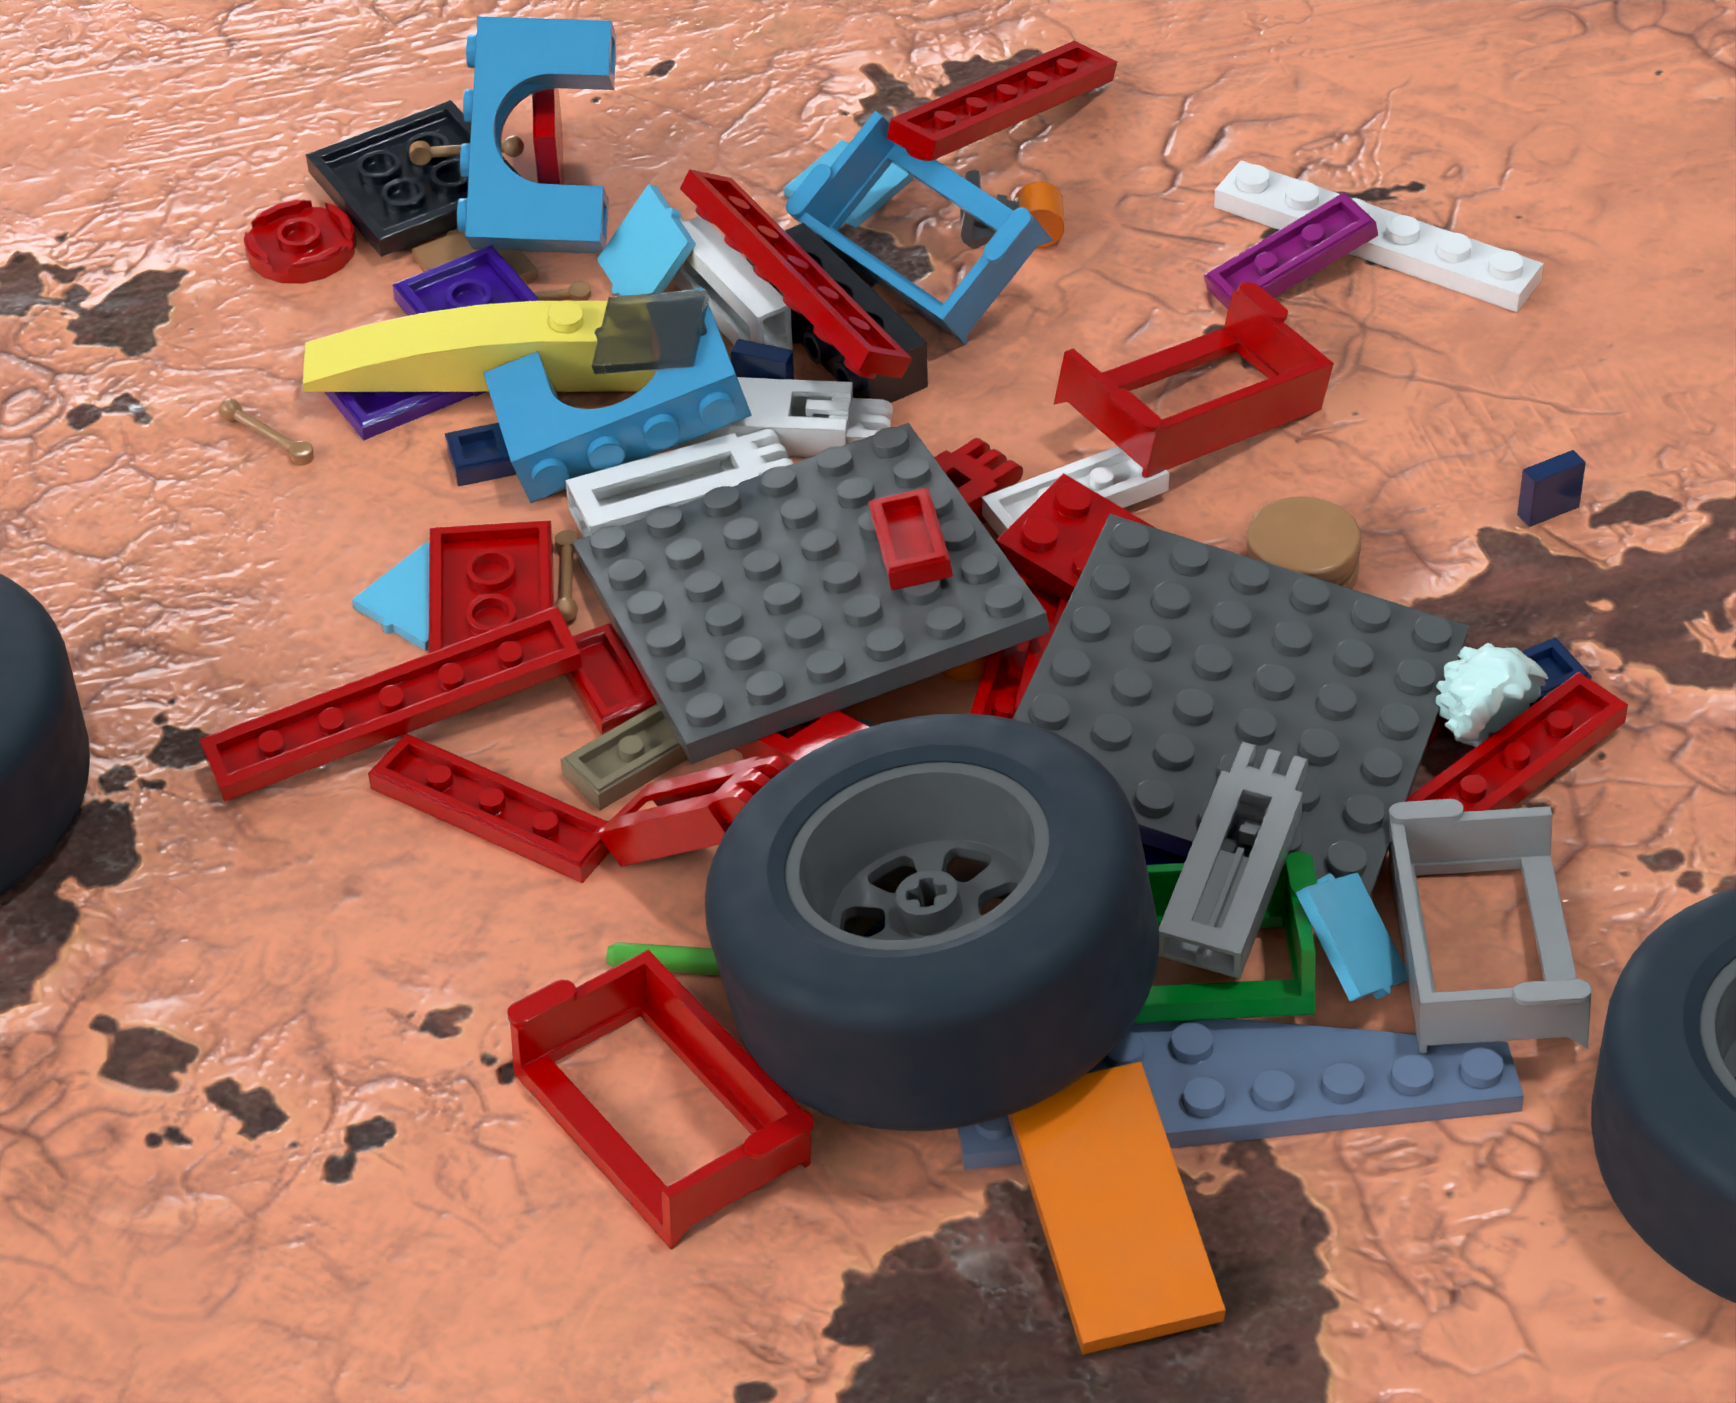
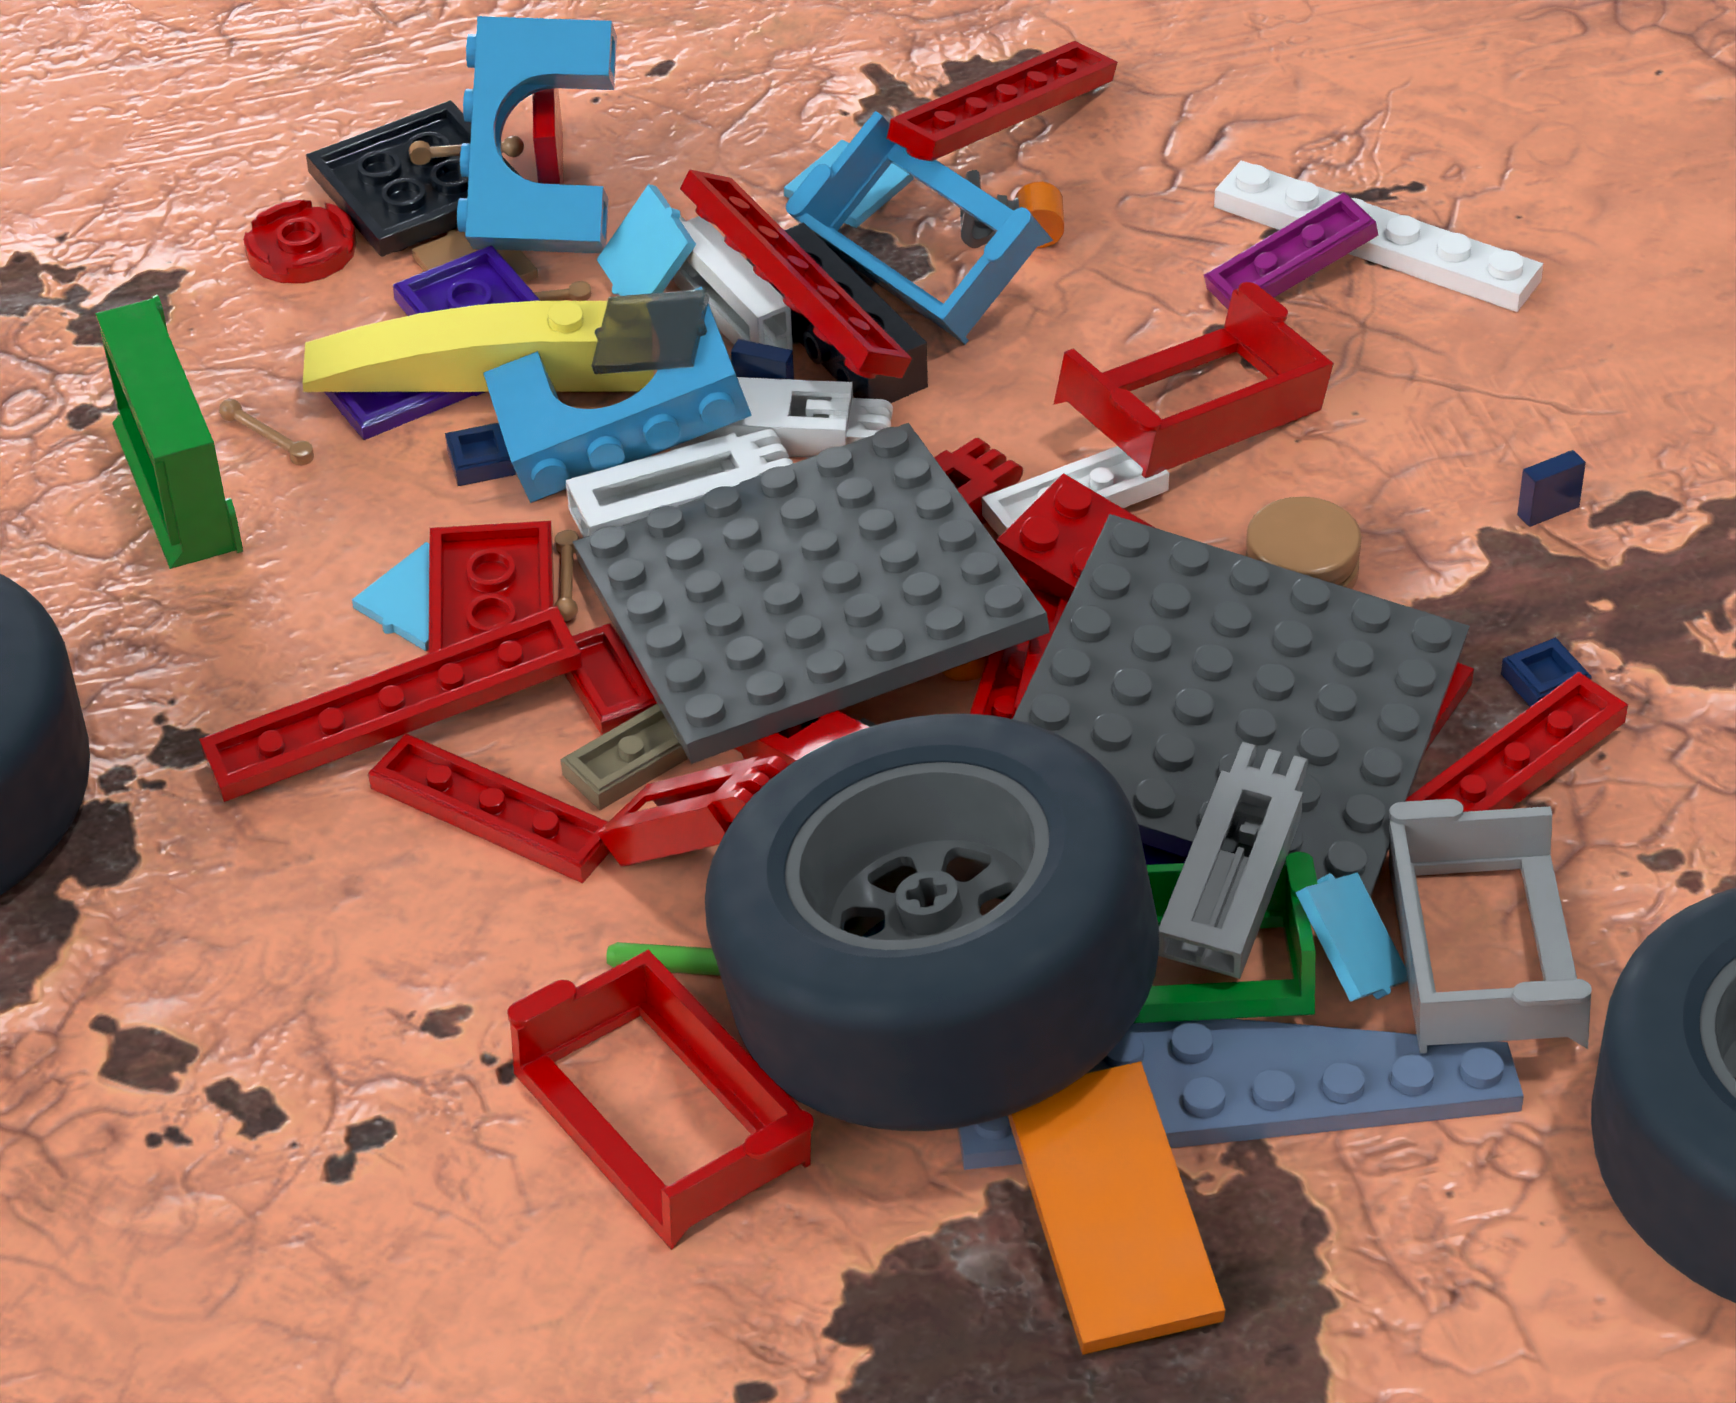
(152, 392): none -> green piece
(910, 539): red tile -> none
(1487, 691): light aqua hair -> none

